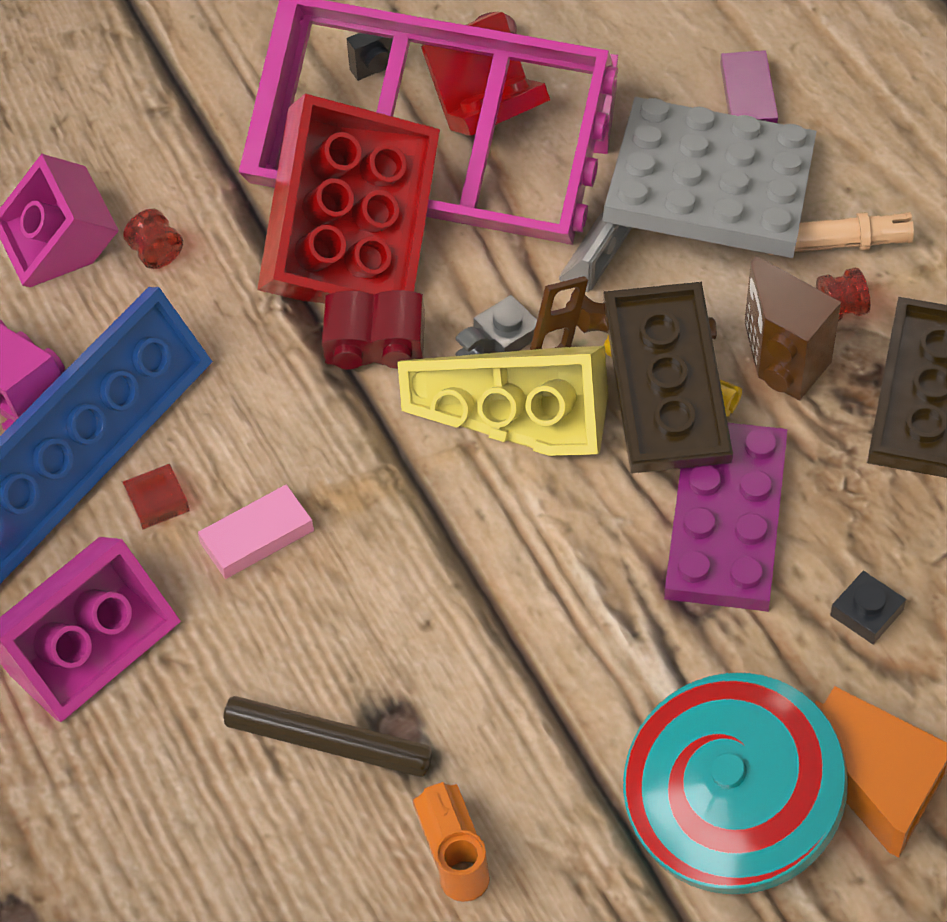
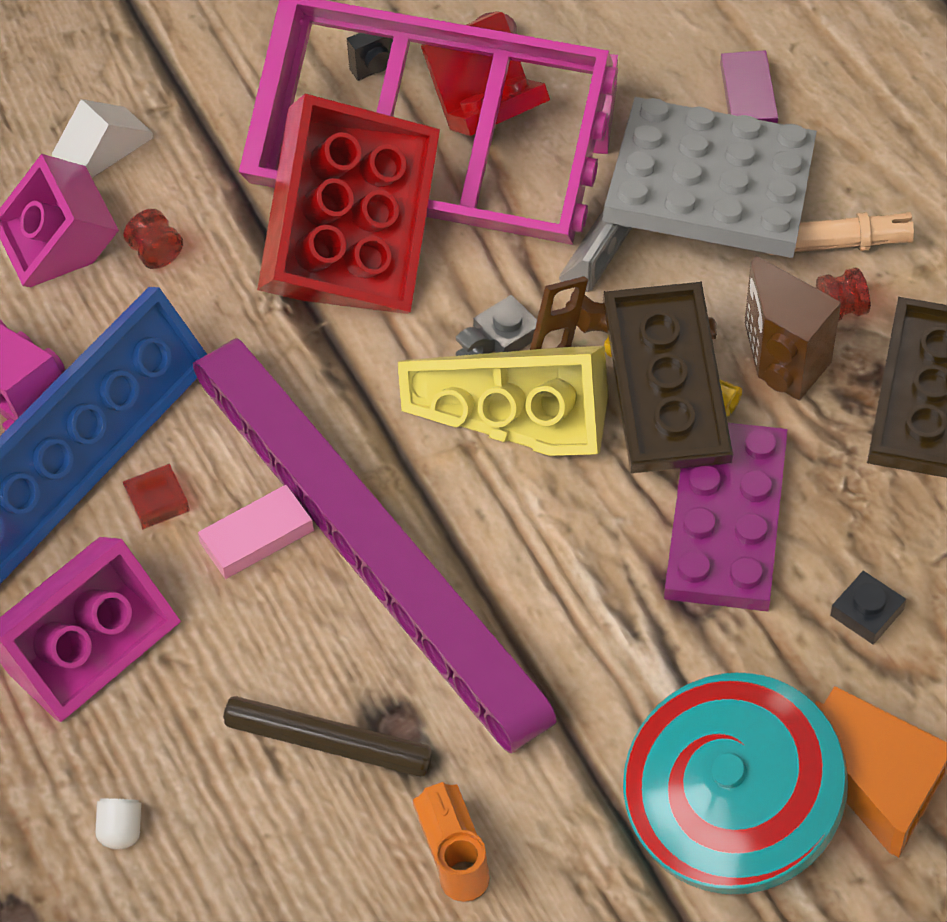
(100, 136): none -> white slope
(118, 822): none -> white piece
(373, 328): dark red brick -> none
(377, 548): none -> magenta beam

